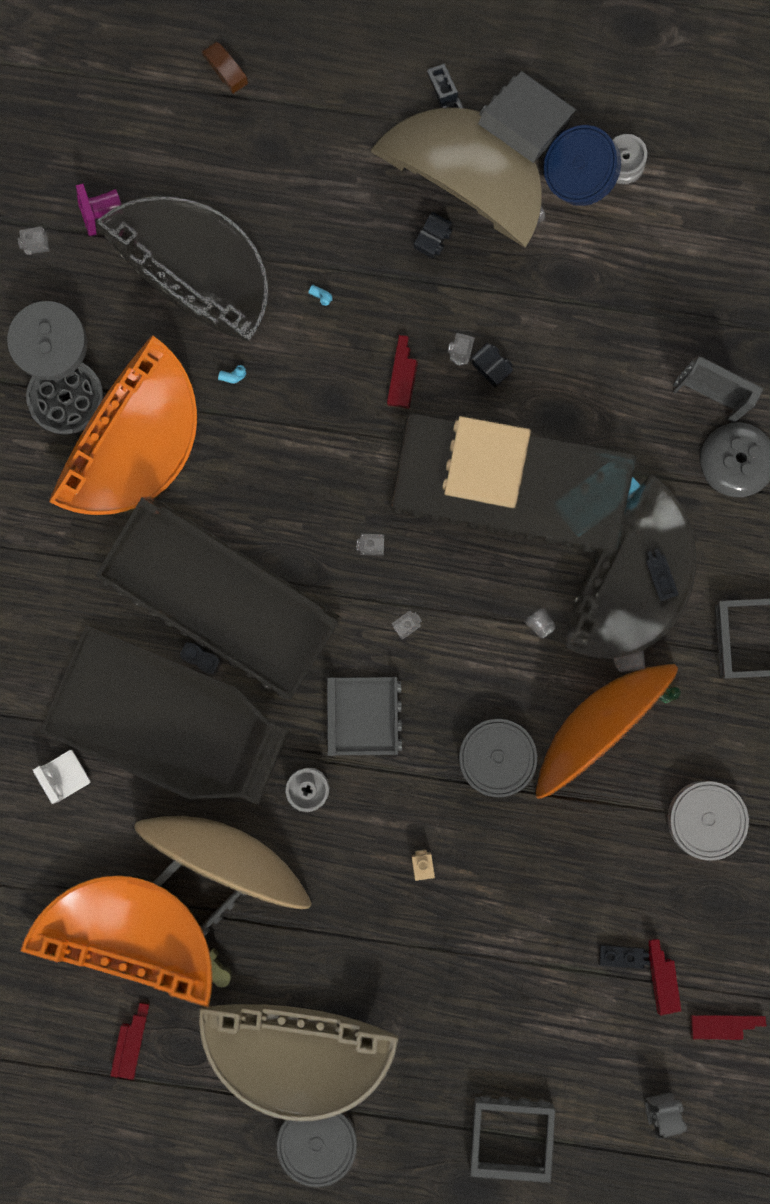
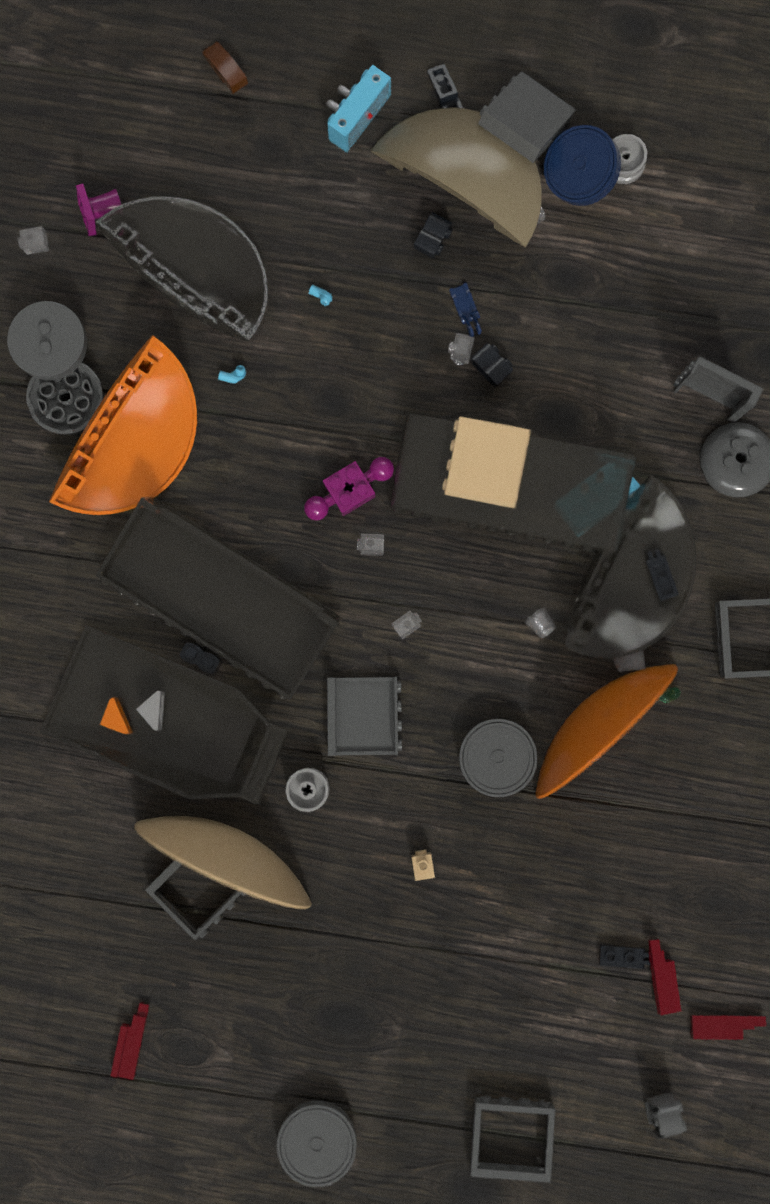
(62, 776): white bracket -> none
(115, 717): none -> orange slope
(127, 932): orange brick -> none
(153, 710): none -> light grey slope
(220, 975): olive leg -> none
(294, 1058): dark tan brick -> none
(359, 108): none -> medium azure piece
(380, 469): none -> magenta brick
(402, 376): dark red piece -> none
(466, 307): none -> dark blue arm
(708, 820): light grey brick -> none

